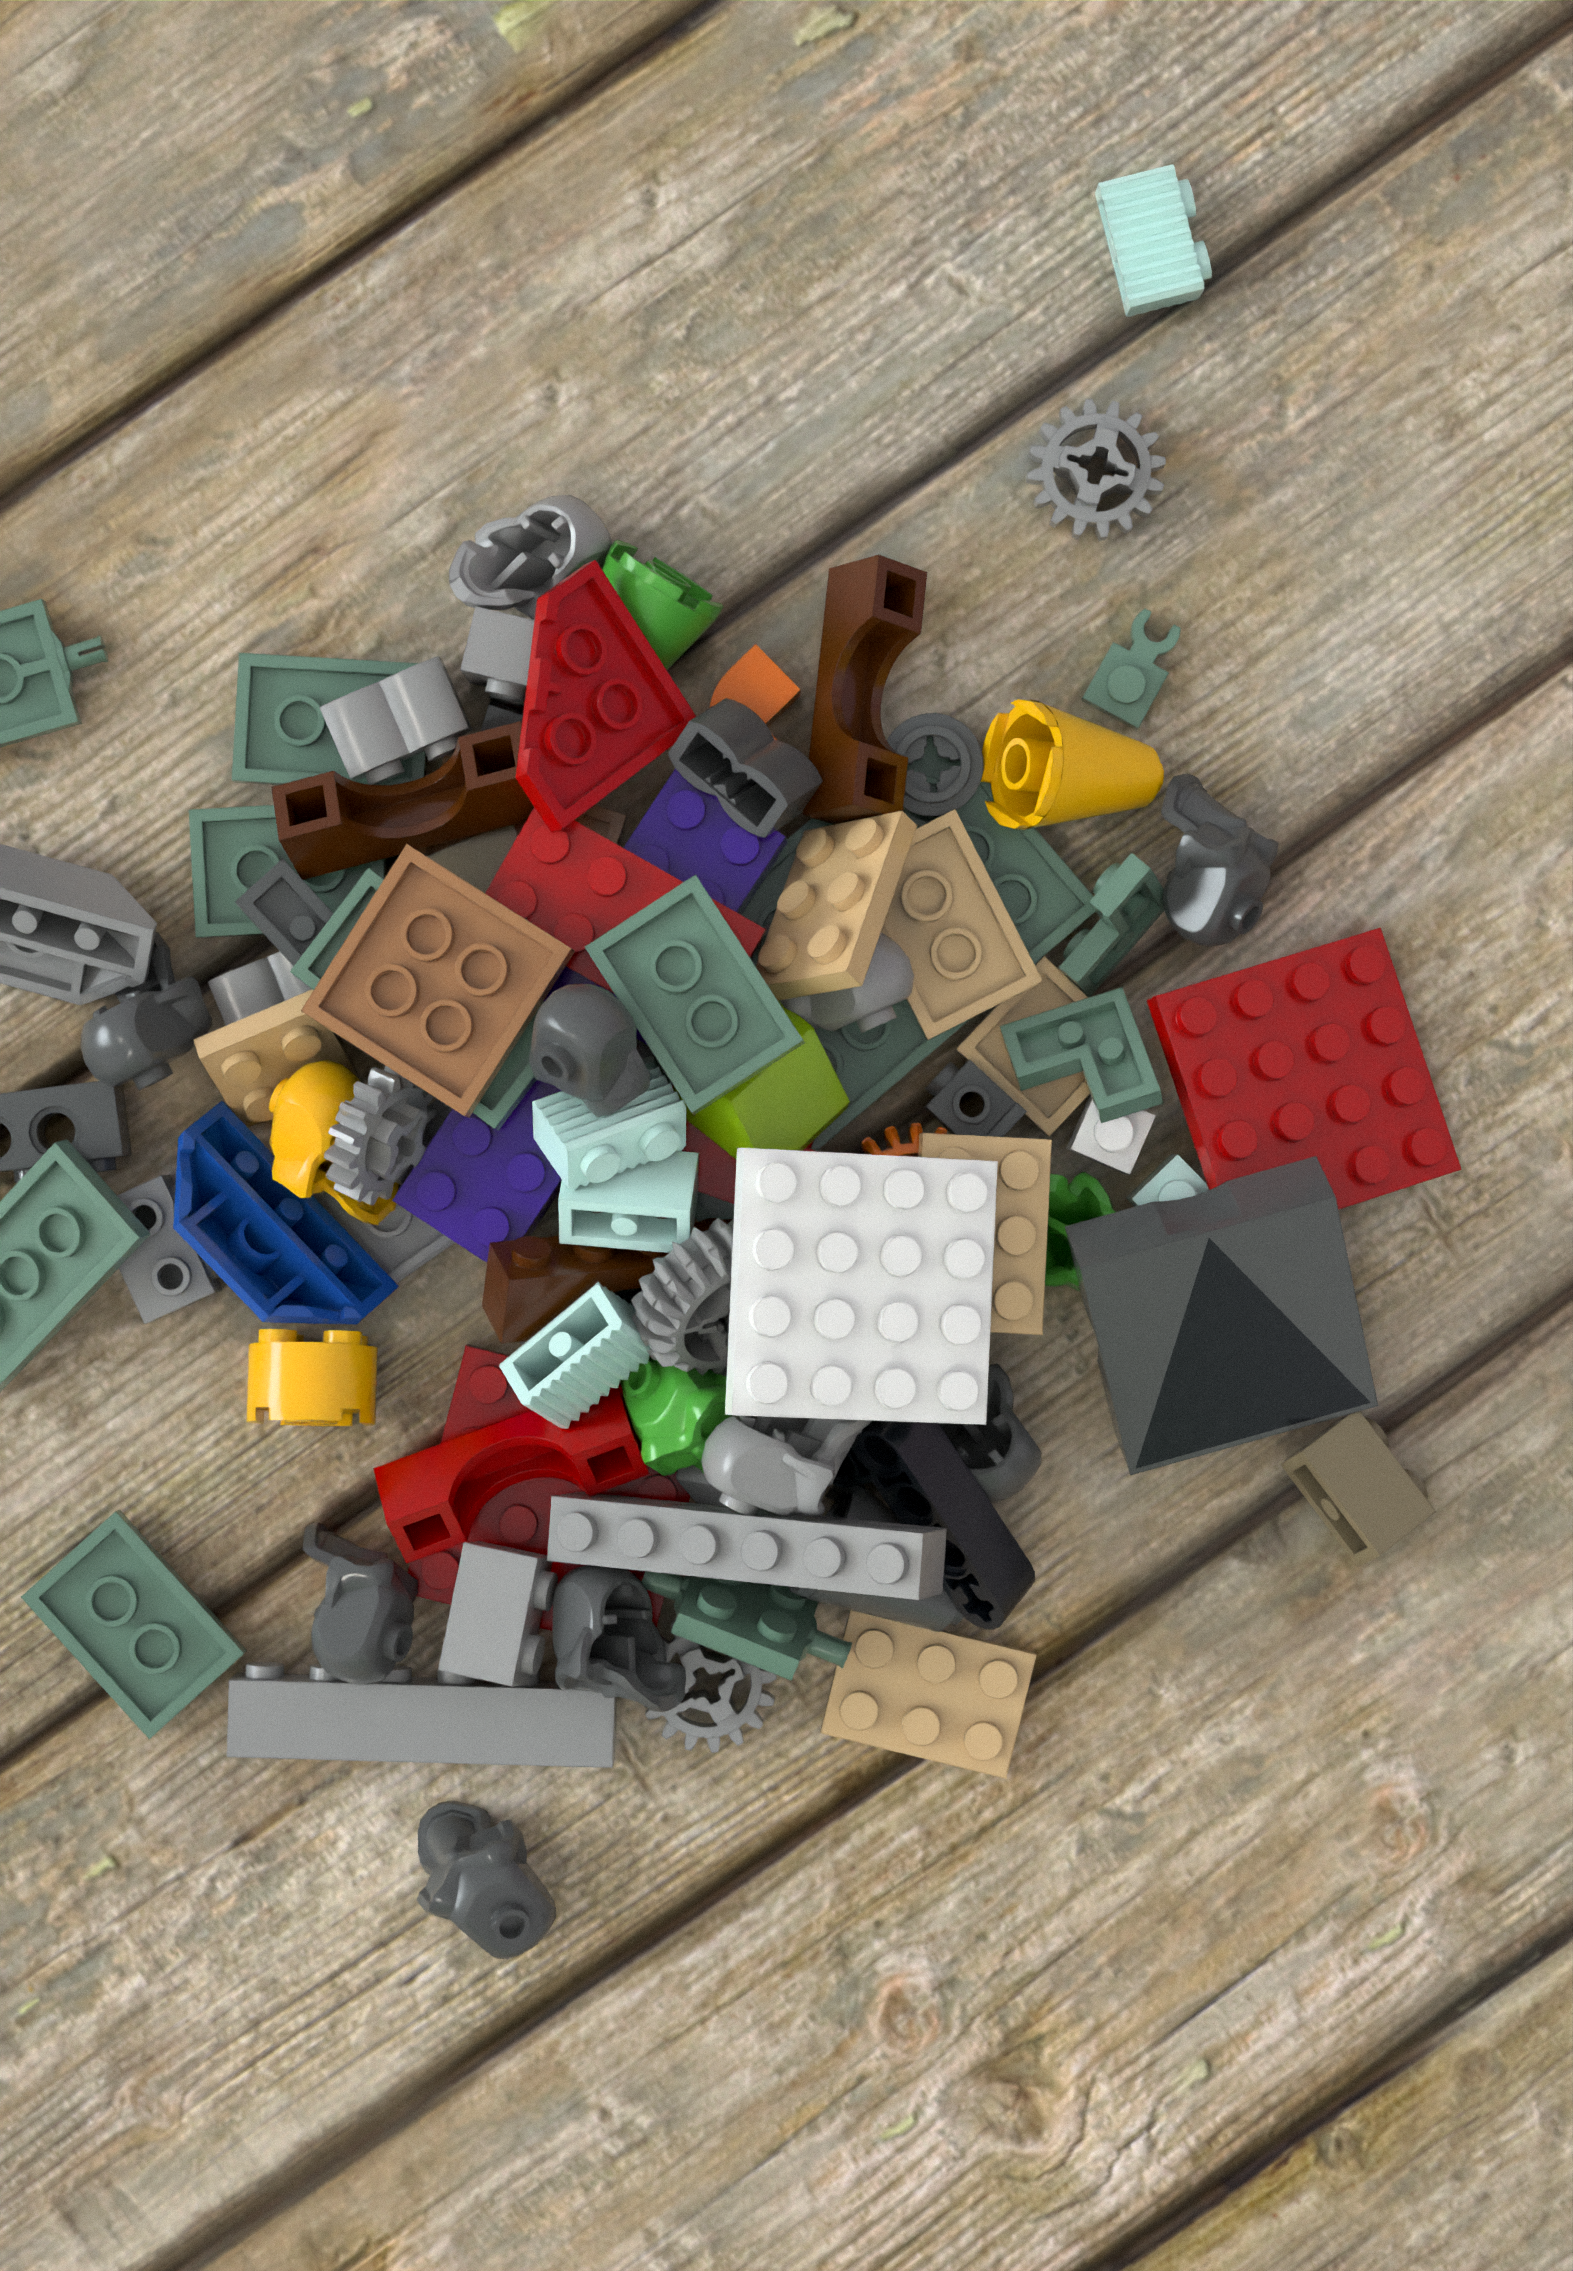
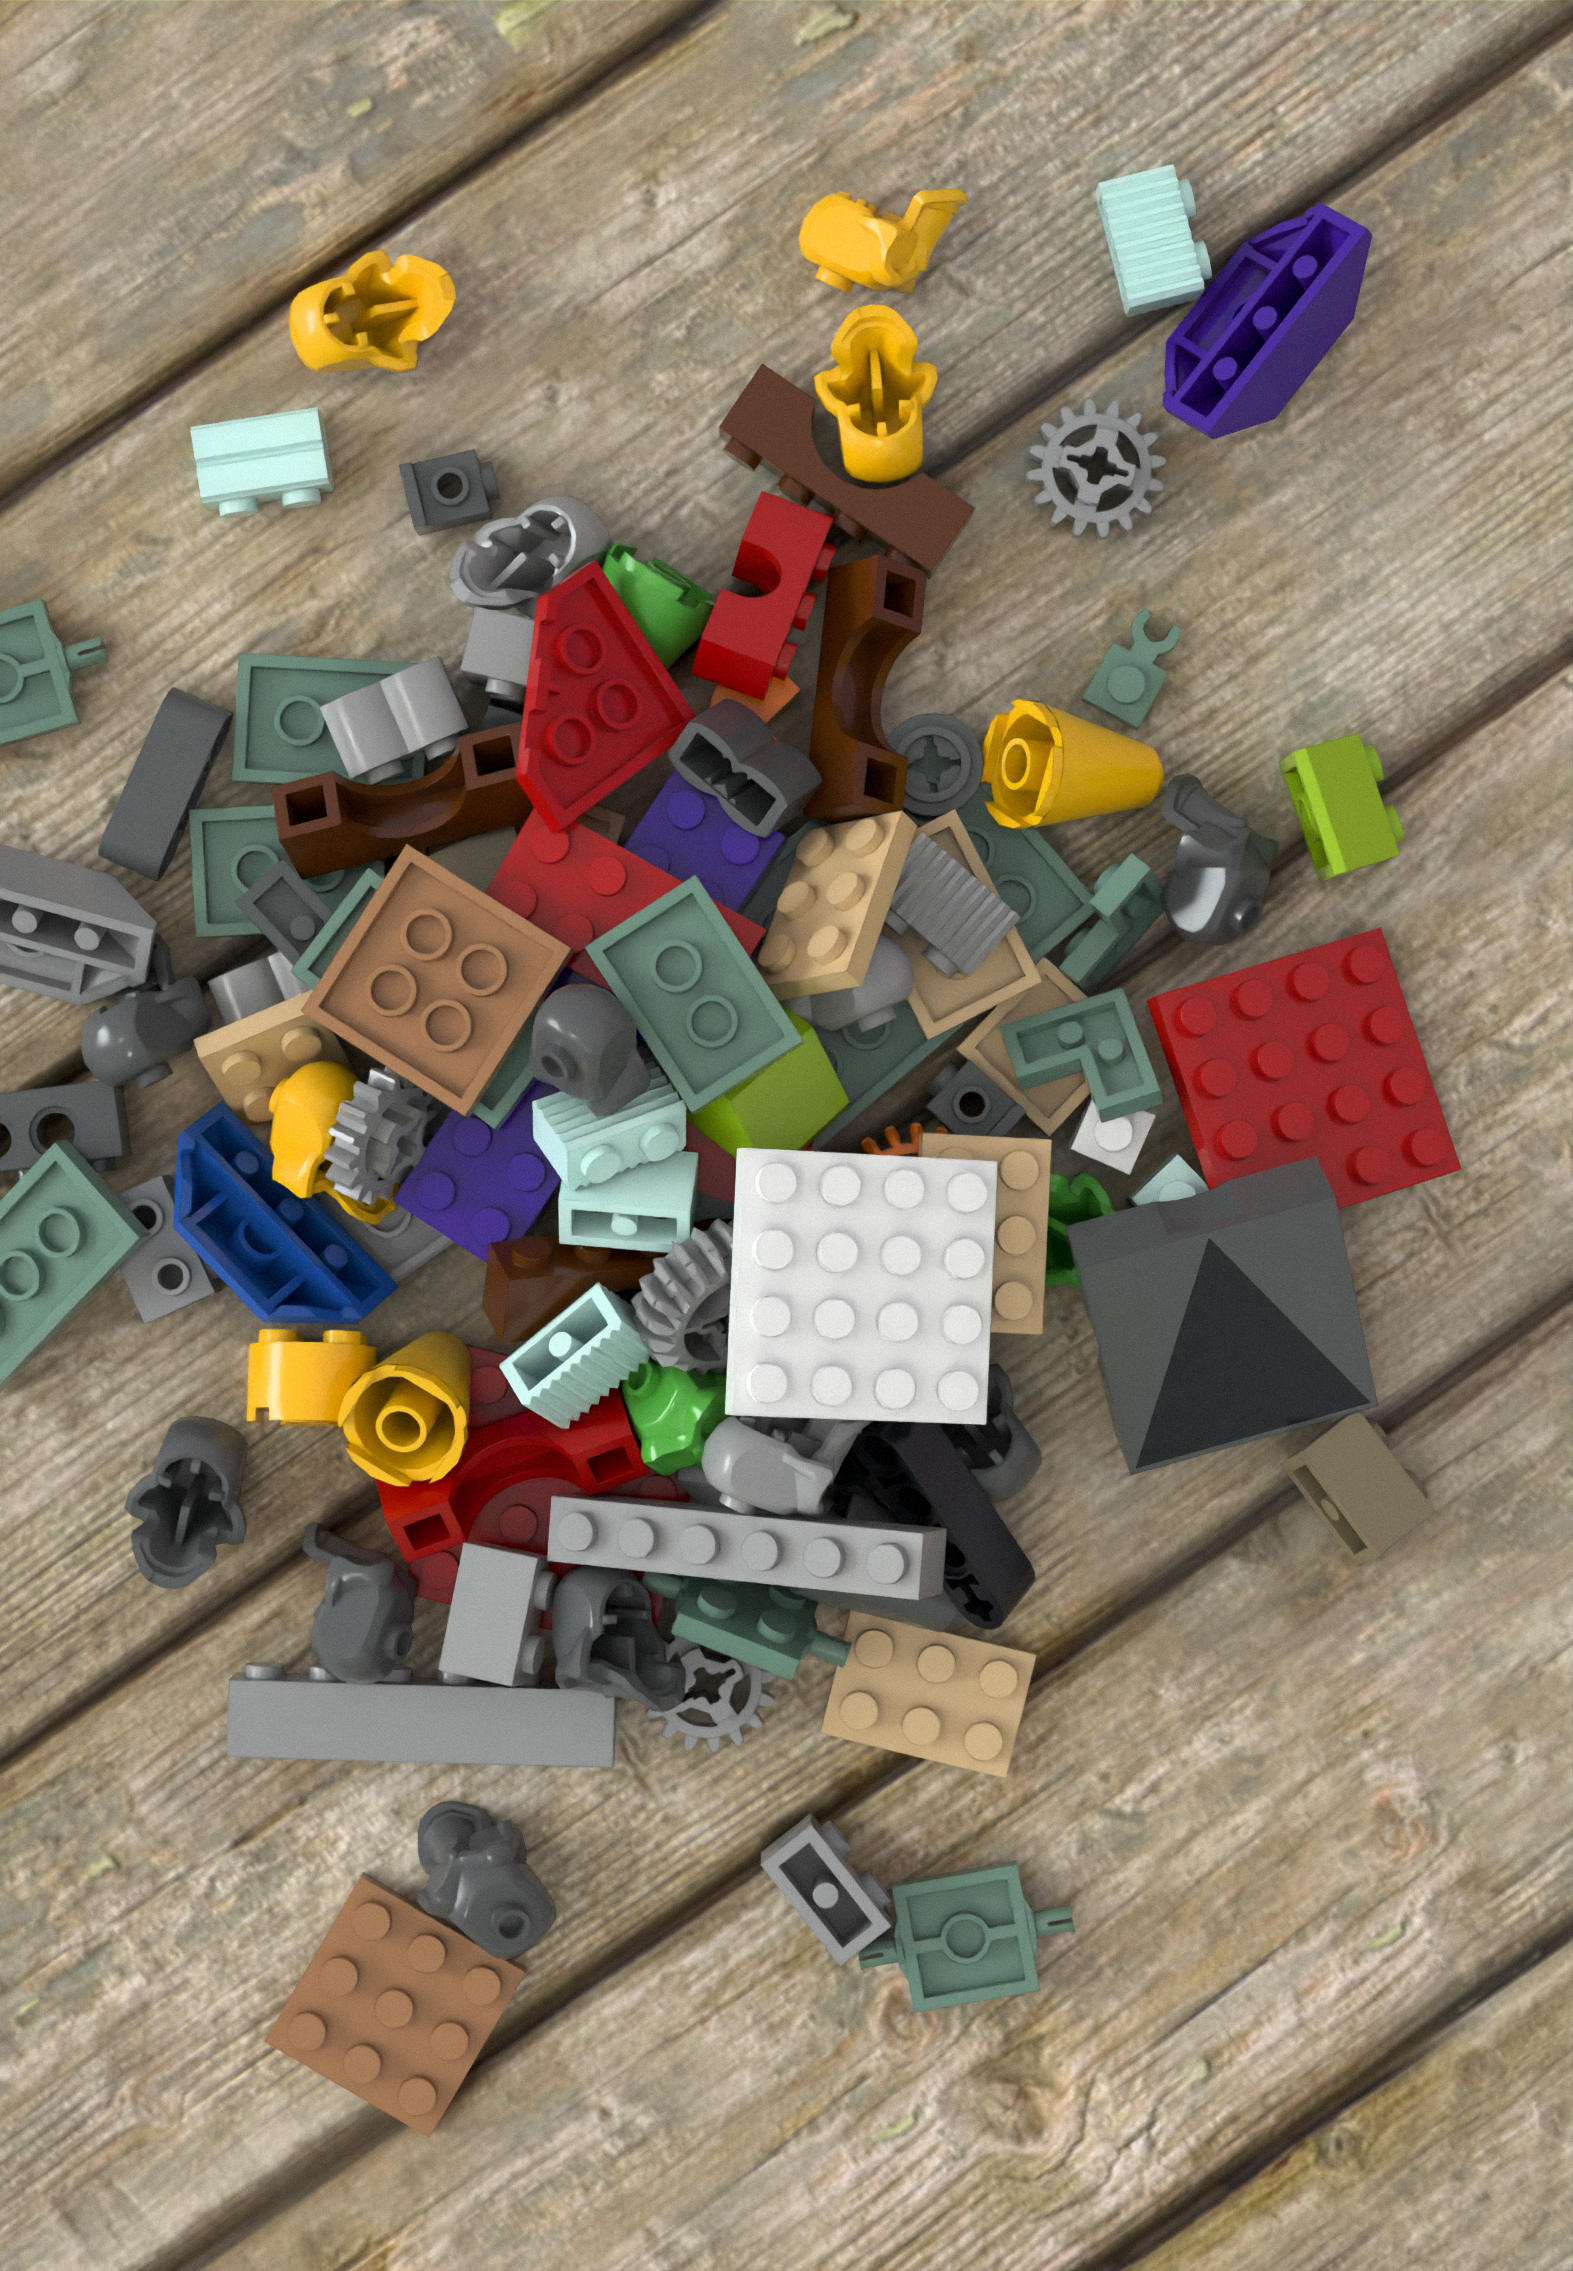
(133, 1623): sand green plate -> none
(165, 784): none -> dark grey beam
(189, 1501): none -> dark grey head
(263, 462): none -> light aqua brick
(371, 314): none -> yellow head
(395, 2005): none -> medium nougat plate
(411, 1411): none -> yellow cone
(436, 513): none -> dark grey brick
(749, 636): none -> red arch
(774, 429): none -> reddish brown arch
(826, 1889): none -> light grey brick
(876, 250): none -> yellow head
(877, 394): none -> yellow head
(947, 910): none -> light grey brick
(965, 1936): none -> sand green plate
(1265, 322): none -> dark purple wedge
(1341, 806): none -> lime slope

